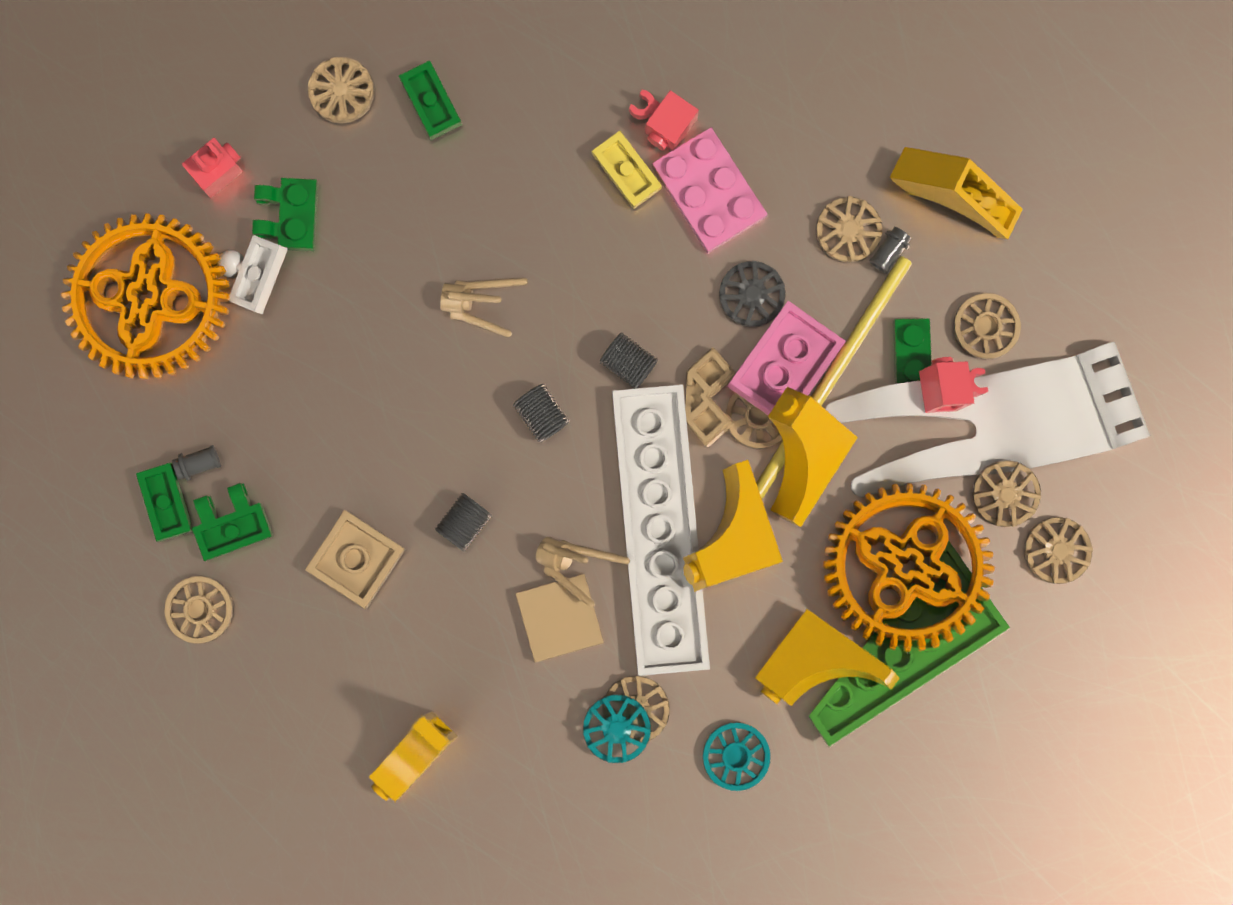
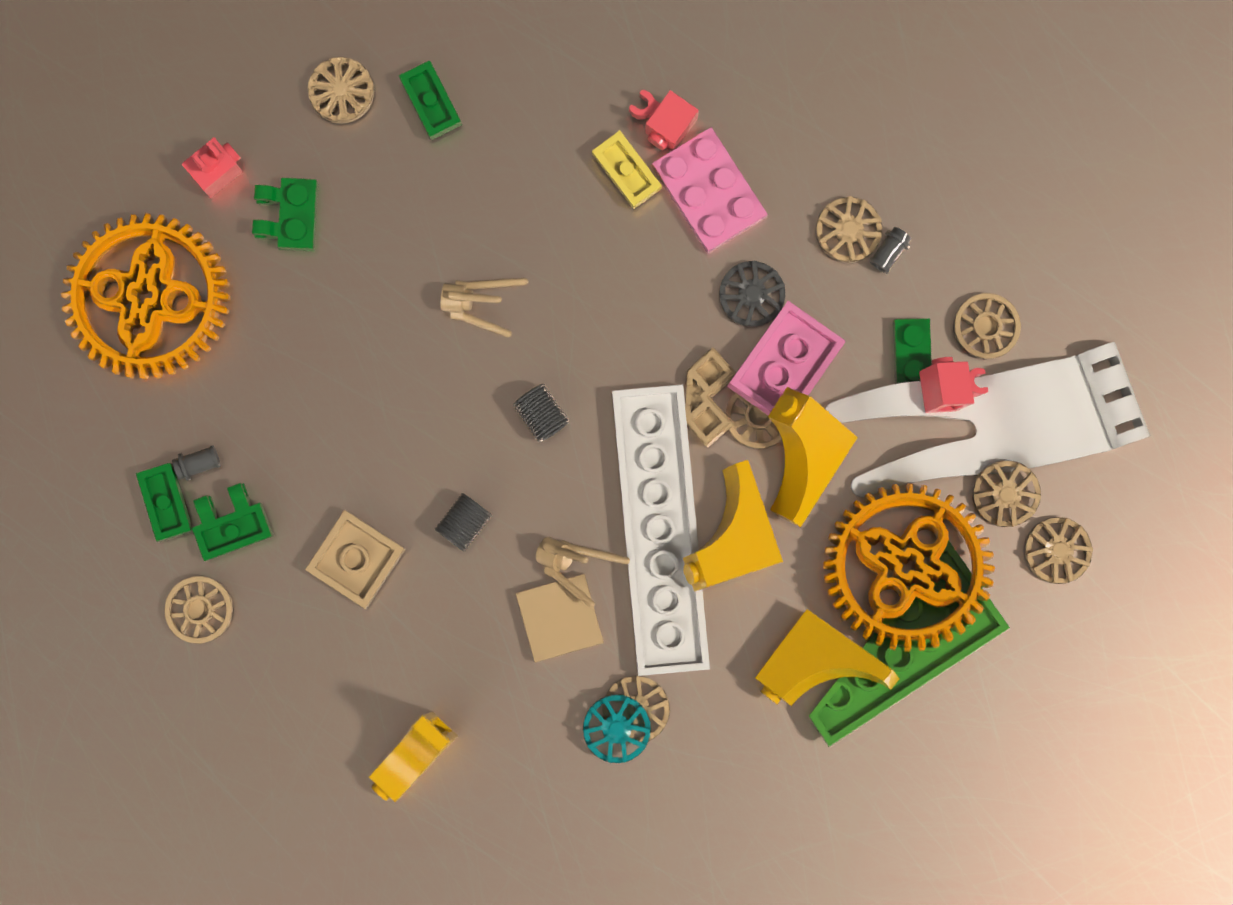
(253, 273): white plate -> none
(628, 360): dark grey piece -> none
(736, 756): teal wheel -> none
(841, 361): light yellow piece -> none
(957, 185): yellow arch -> none

